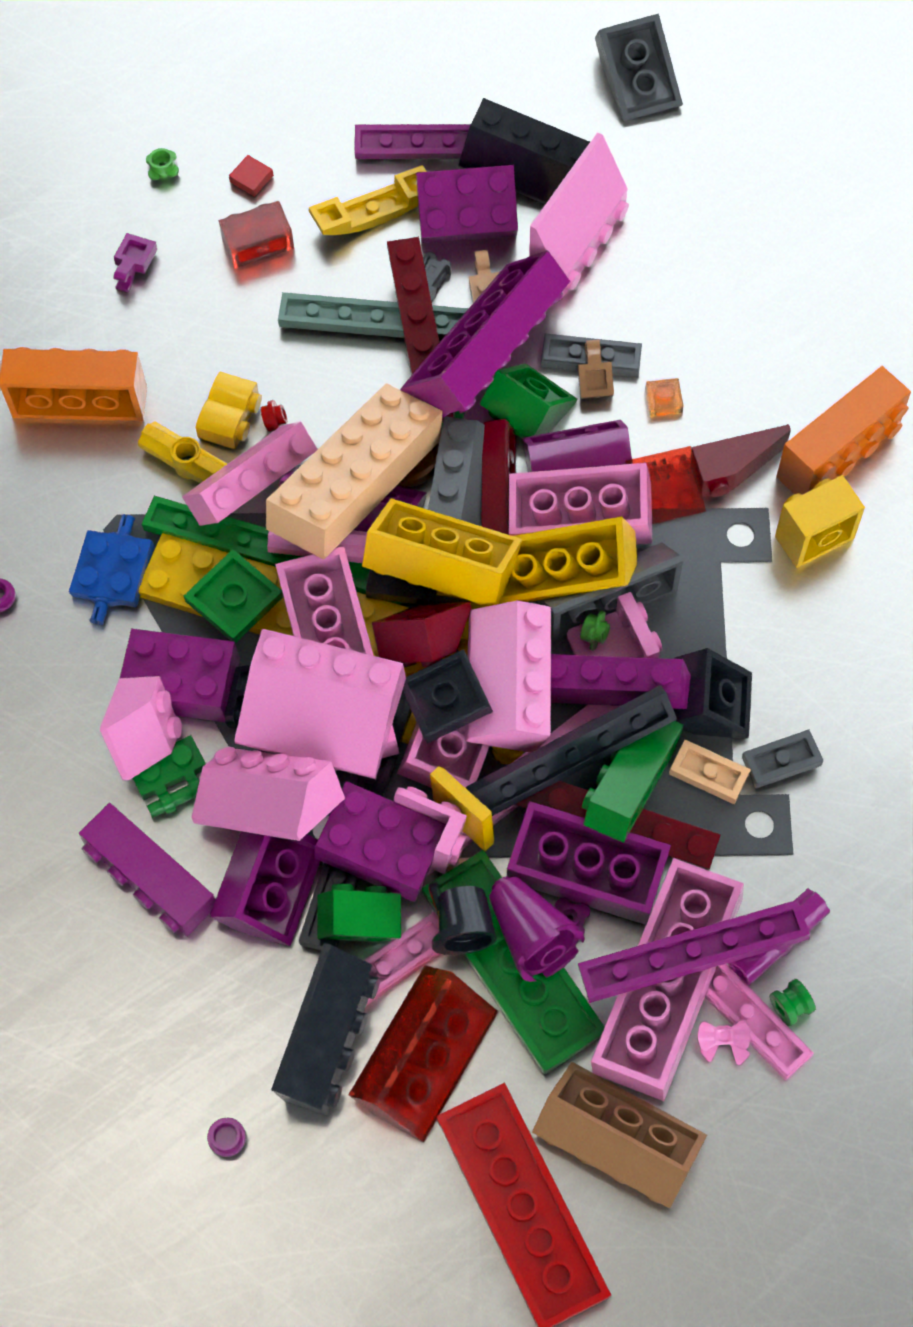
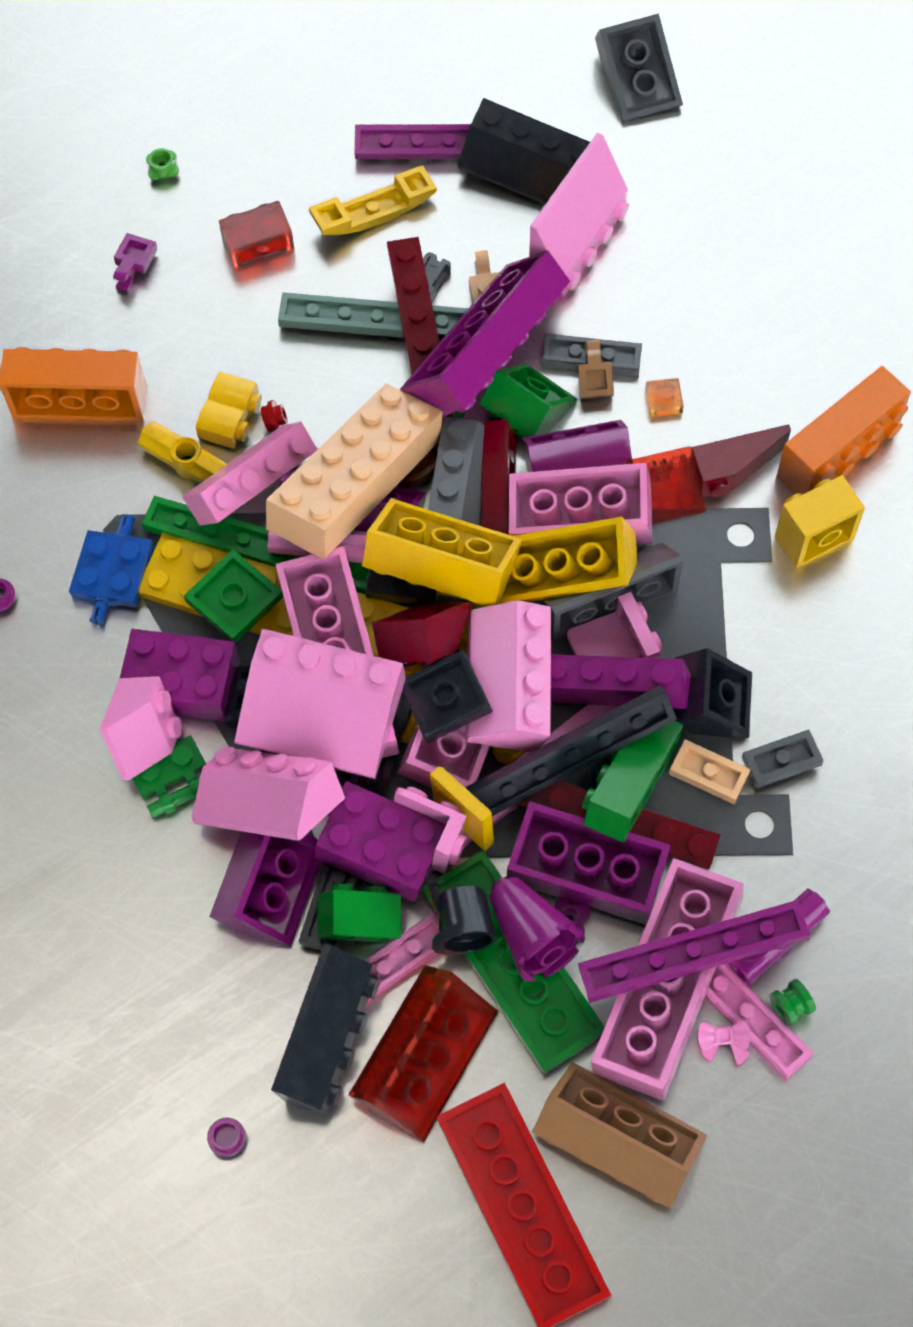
(147, 869): magenta brick -> none
(251, 175): tile -> none
(467, 204): magenta brick -> none
(595, 629): bright green plate -> none

